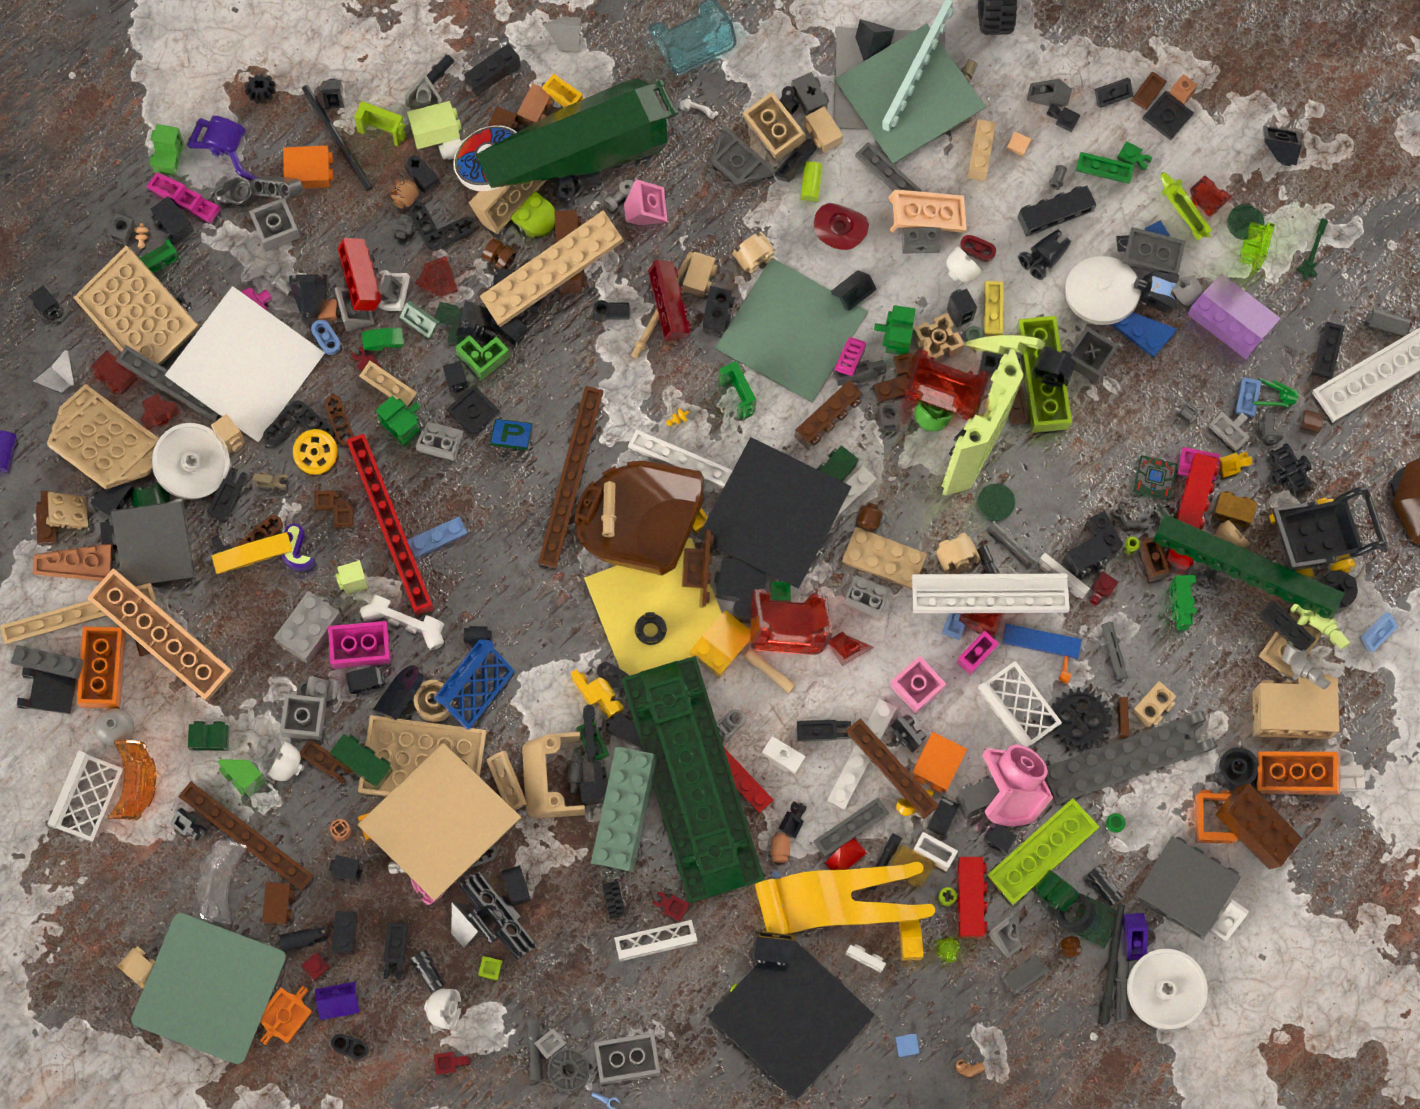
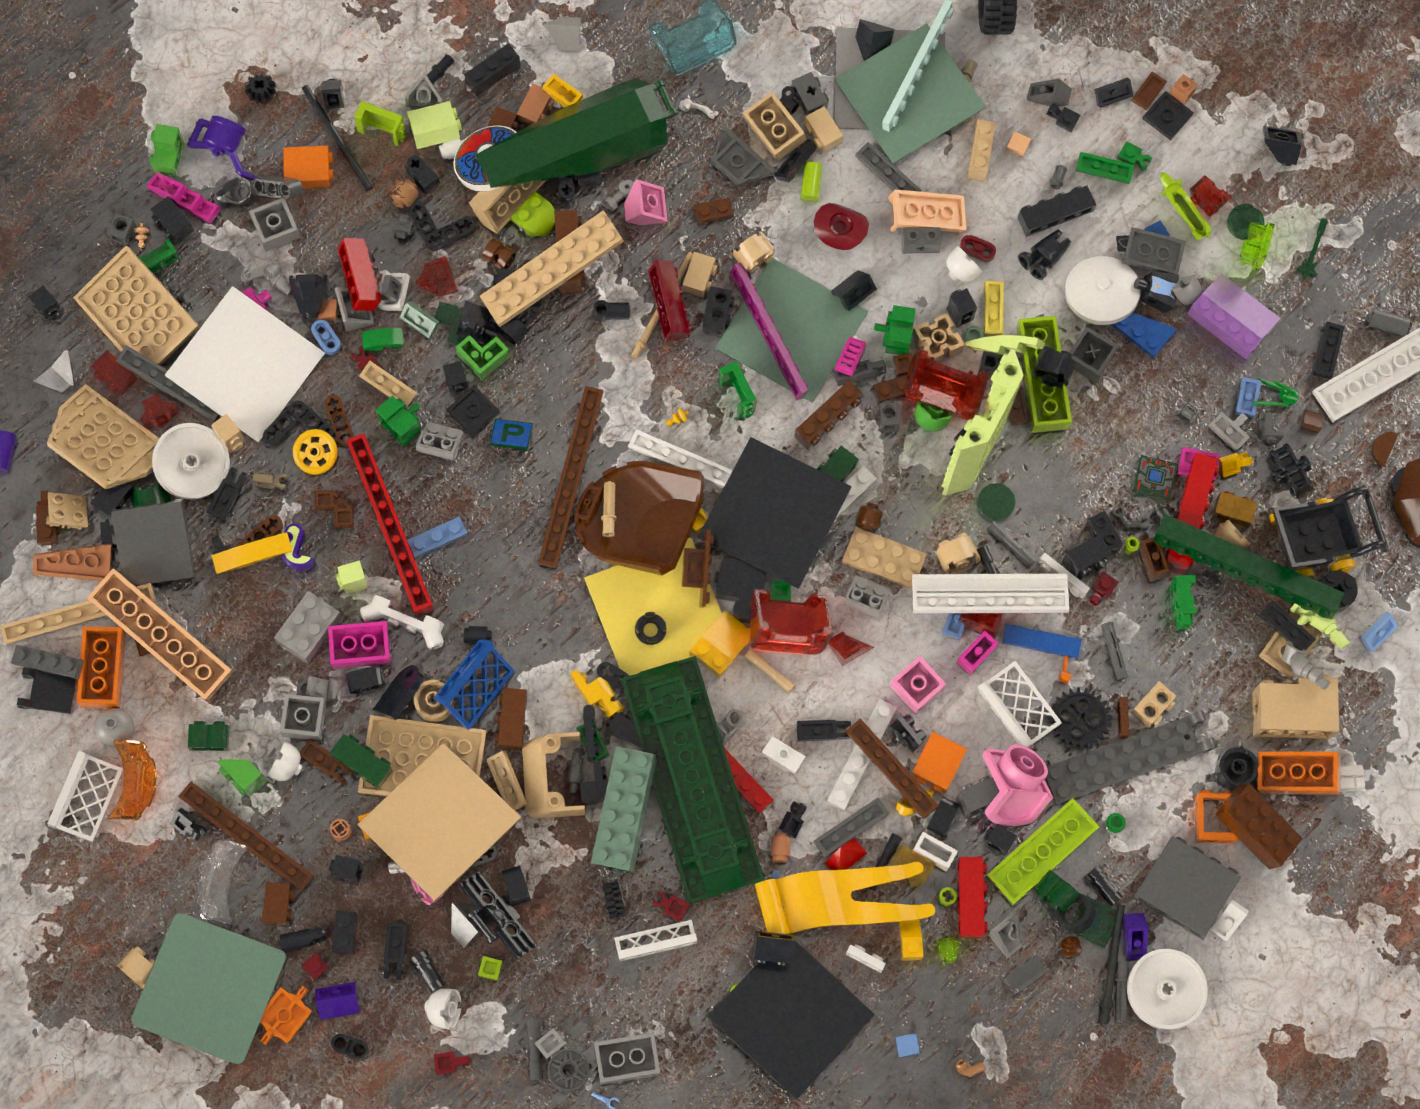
(511, 719): none -> reddish brown brick
(713, 210): none -> reddish brown plate
(771, 335): none -> magenta plate
(1382, 447): none -> reddish brown tile

